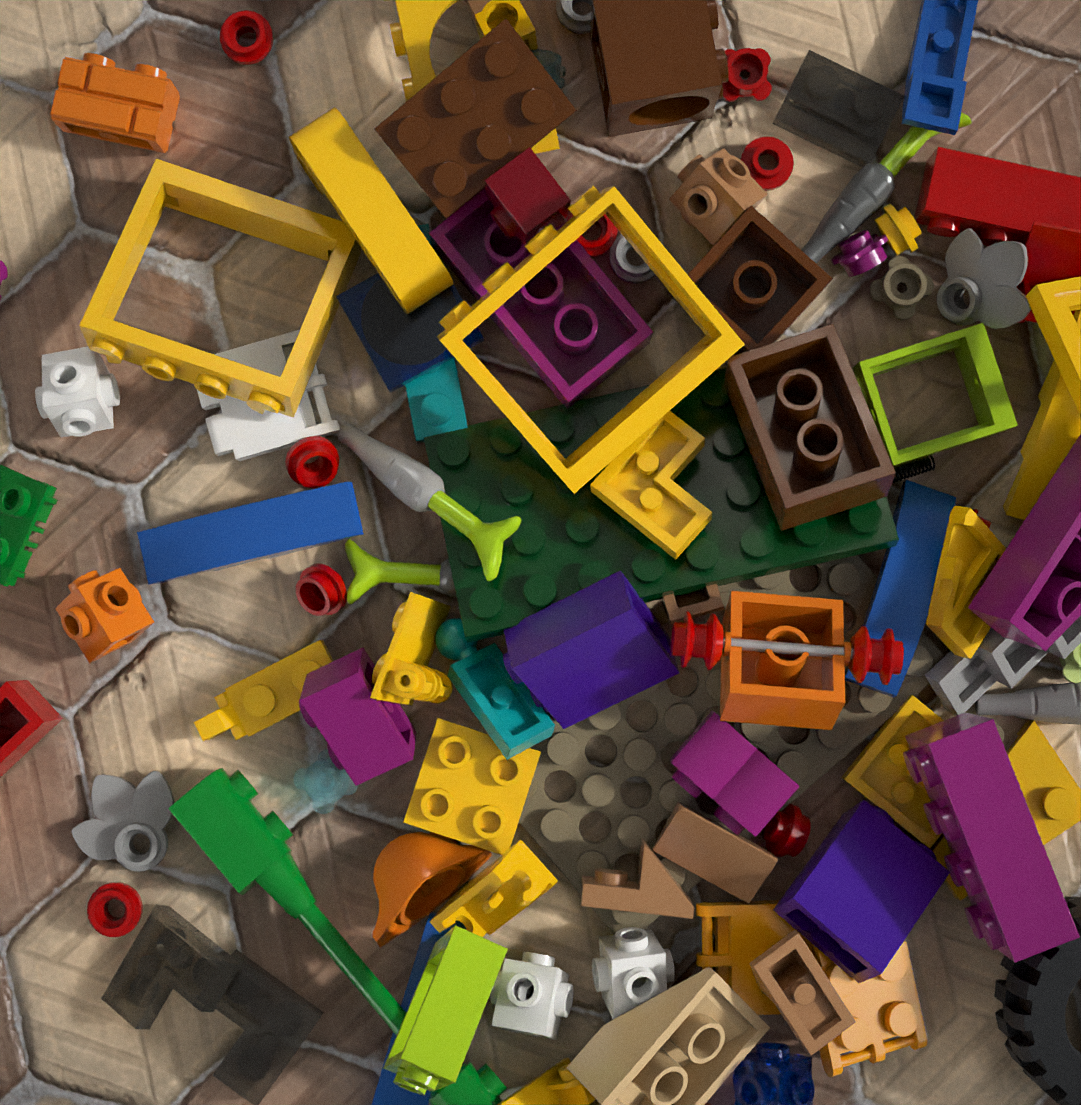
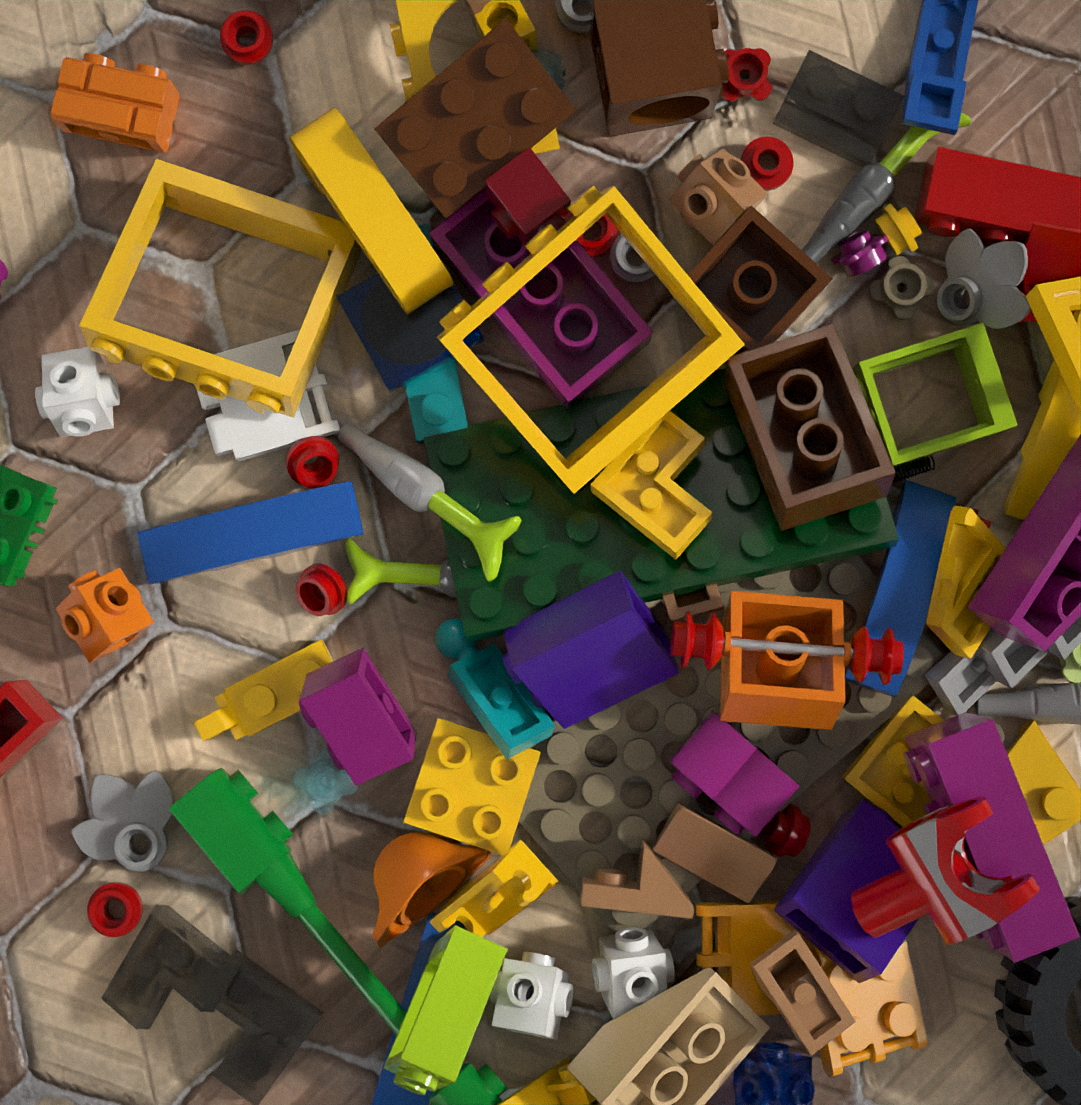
(404, 671): yellow hinge -> none
(940, 880): none -> red connector

